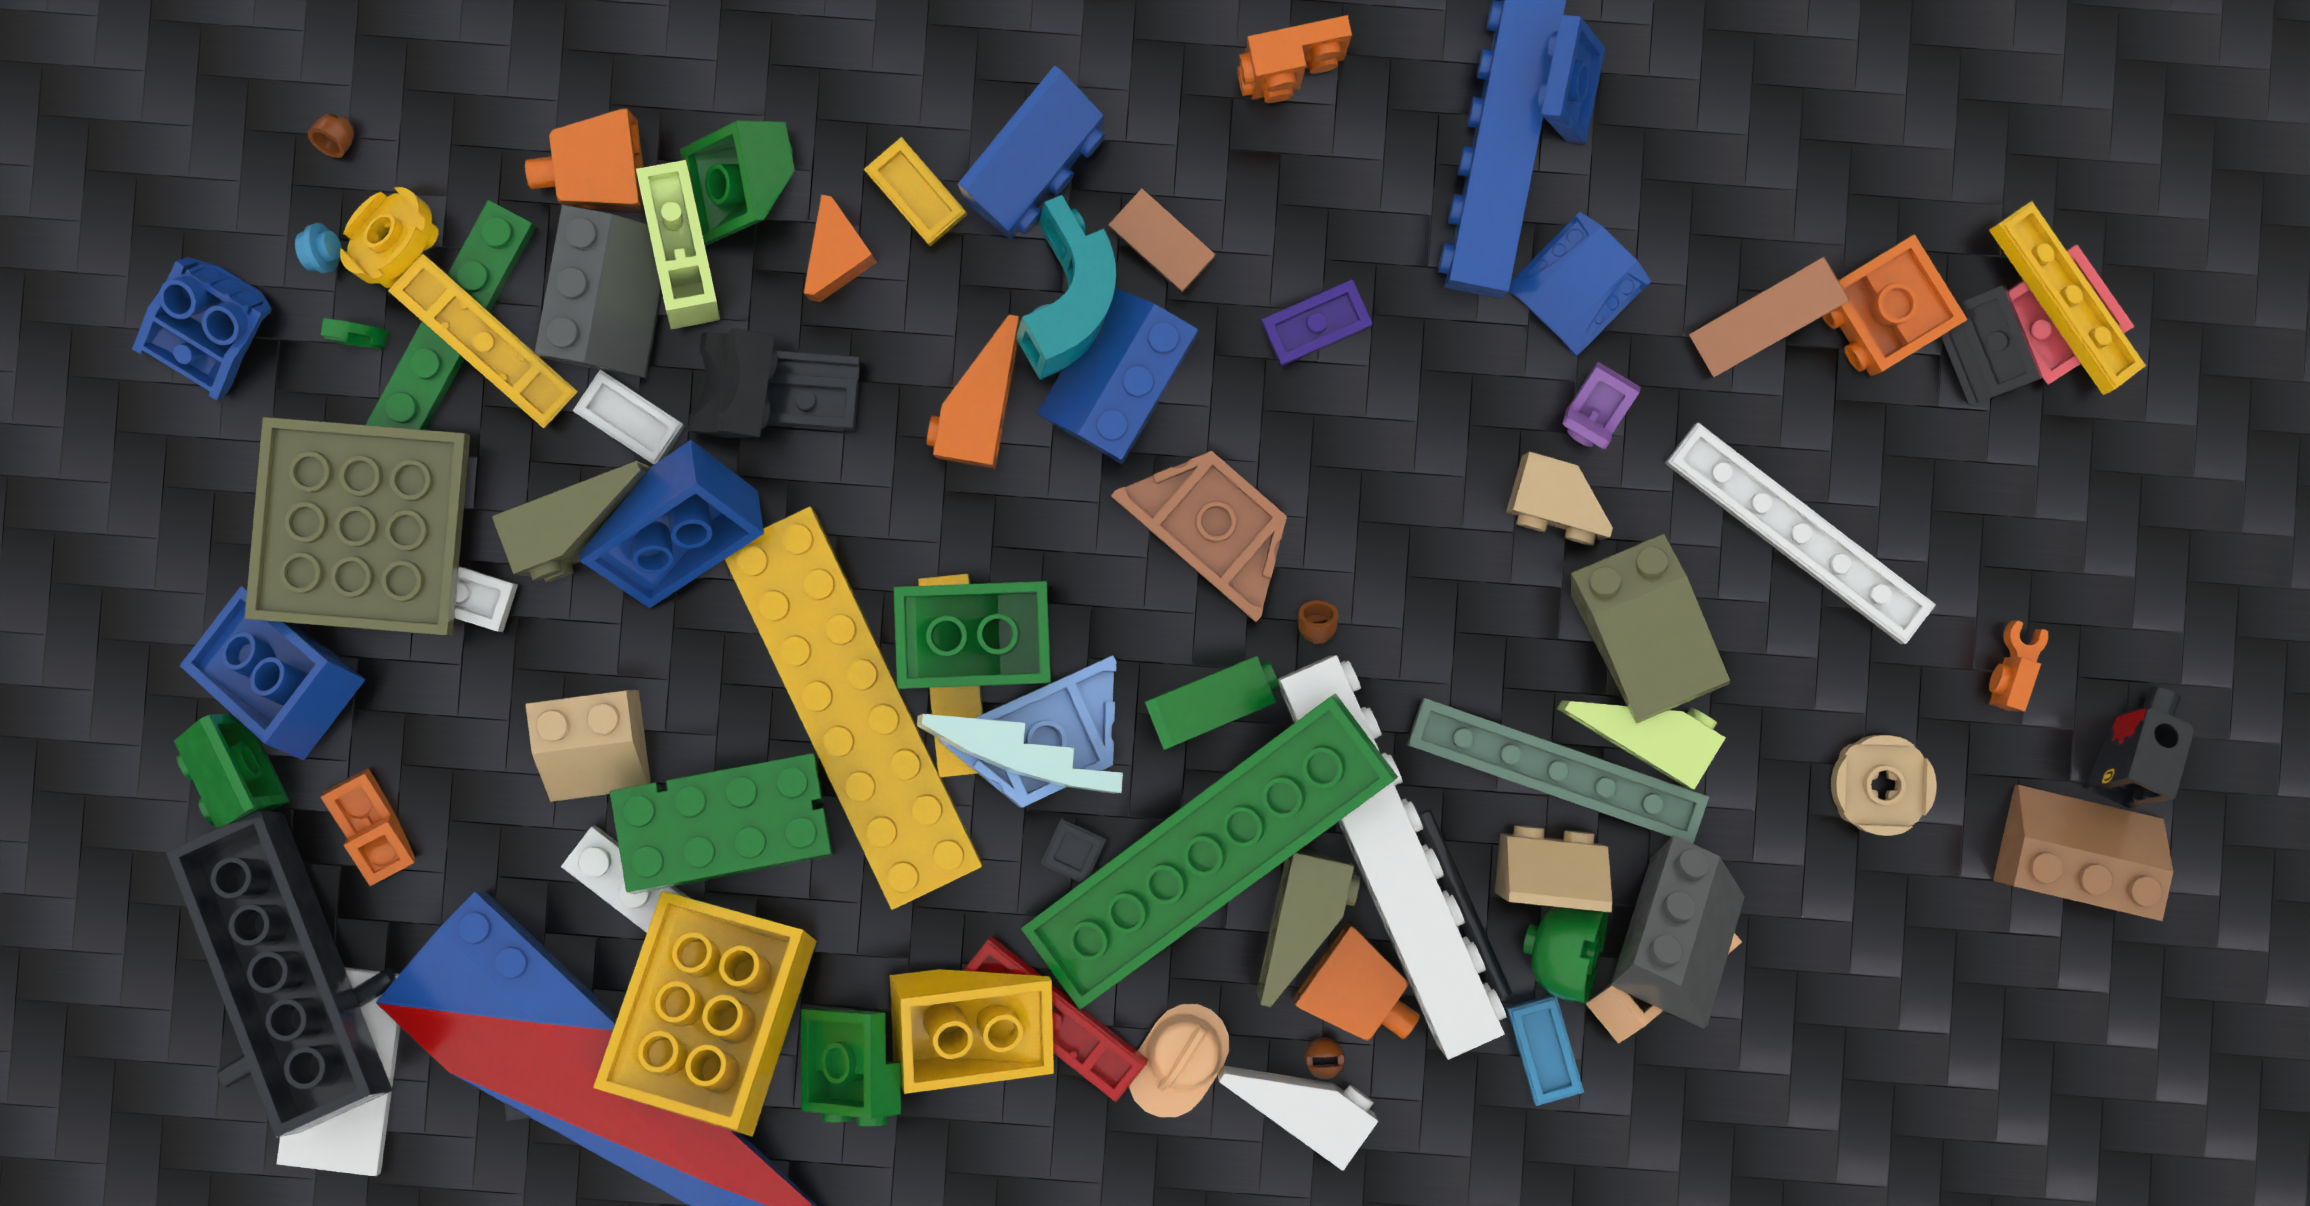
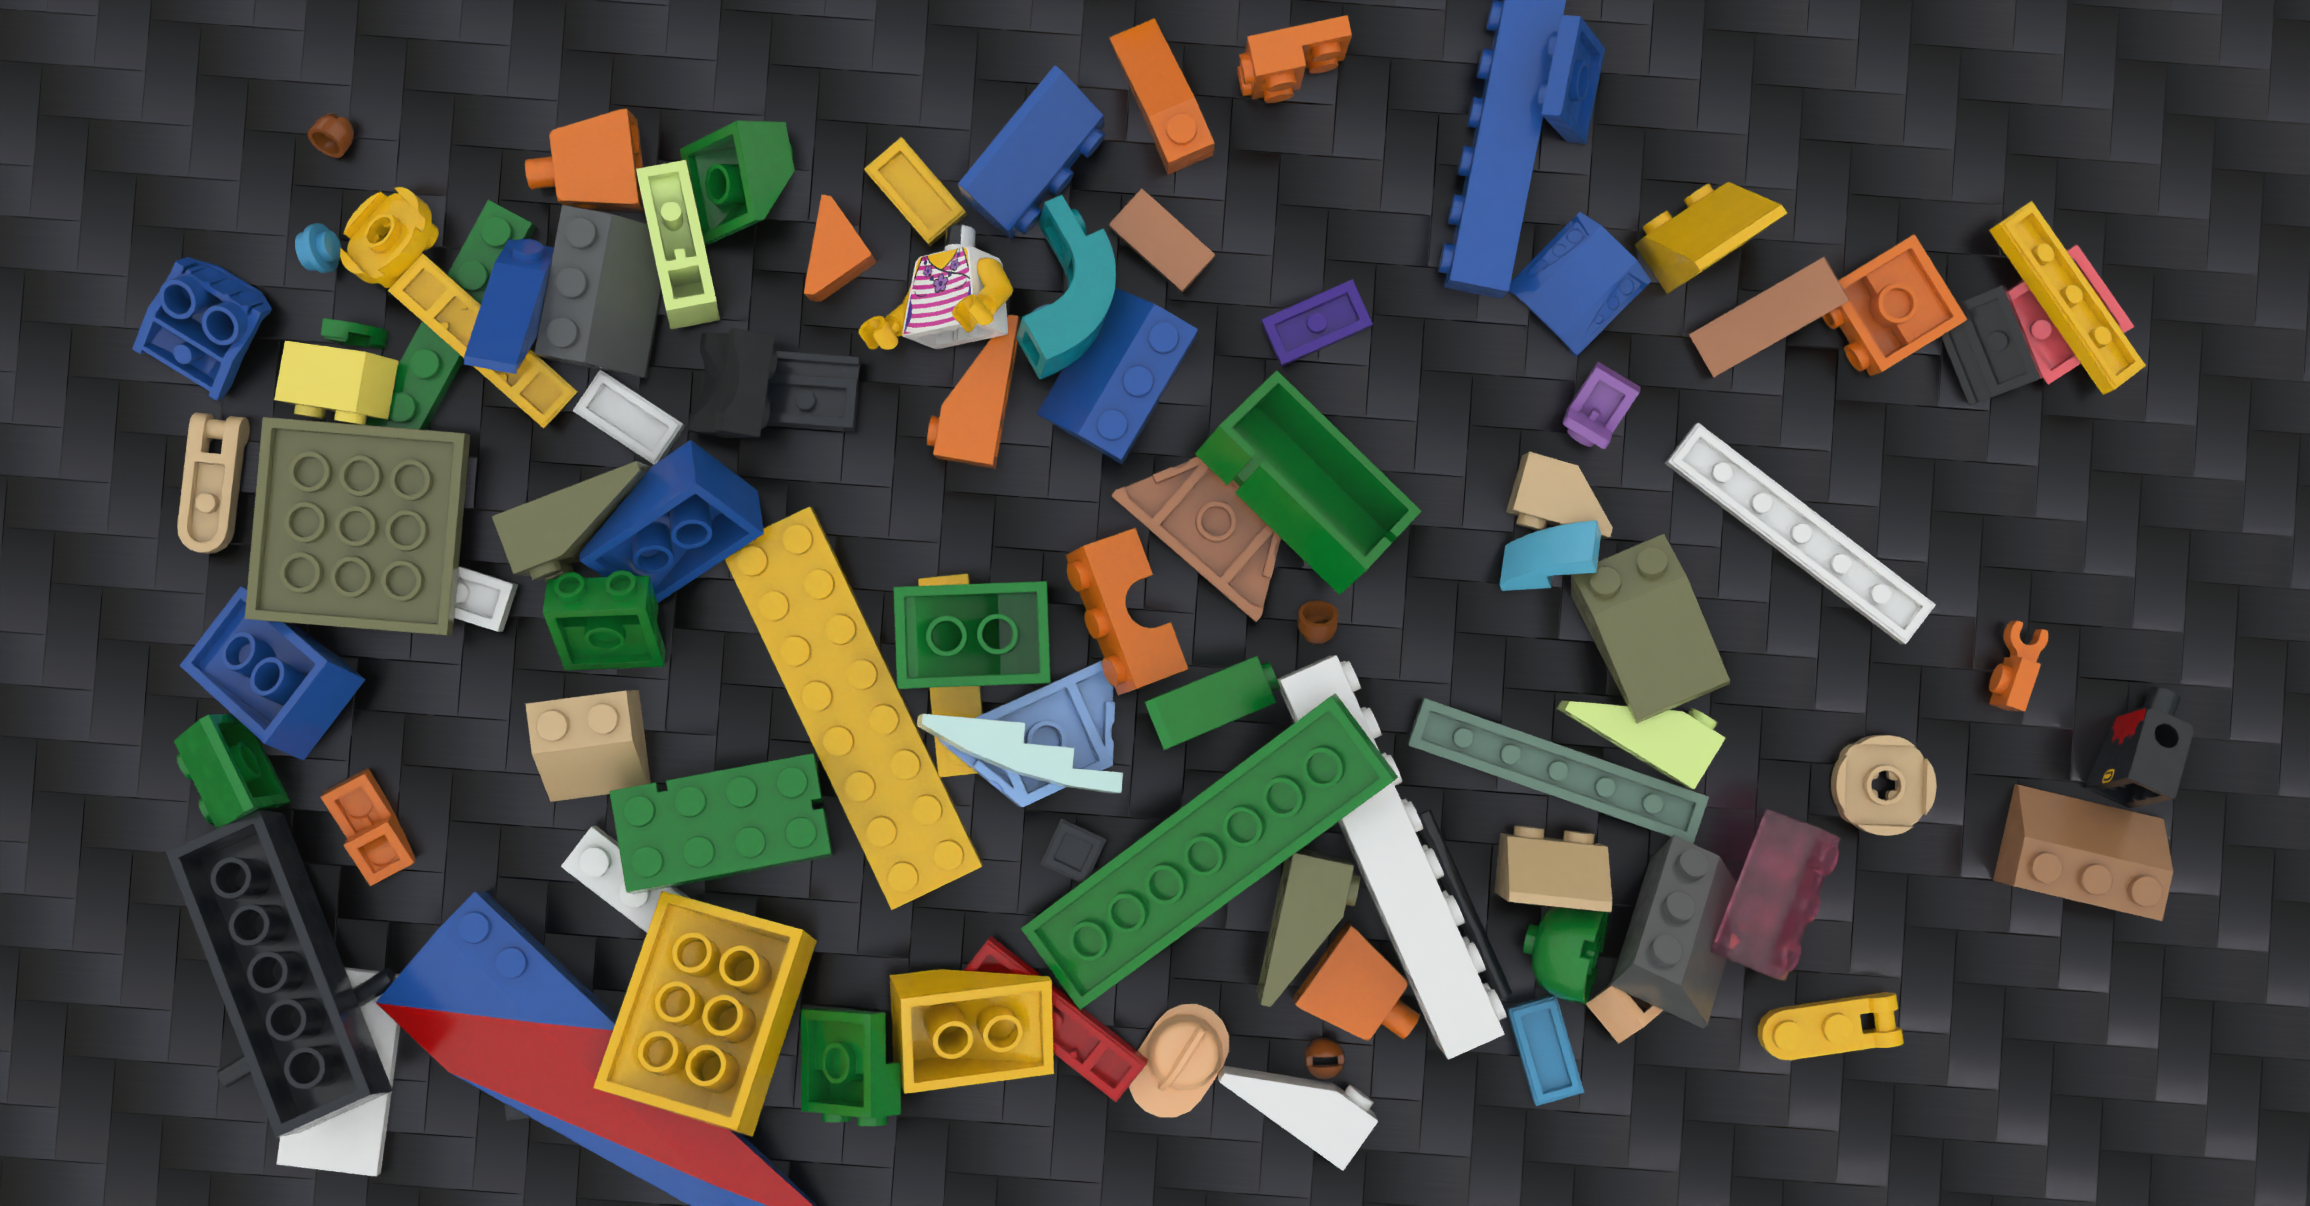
(211, 482): none -> tan plate
(336, 381): none -> light yellow brick
(511, 307): none -> blue slope
(604, 621): none -> green plate
(951, 299): none -> torso
(1131, 652): none -> orange arch
(1163, 96): none -> orange slope
(1308, 482): none -> green piece
(1549, 552): none -> medium azure slope
(1704, 232): none -> yellow slope
(1776, 895): none -> clear pink slope
(1830, 1027): none -> yellow plate

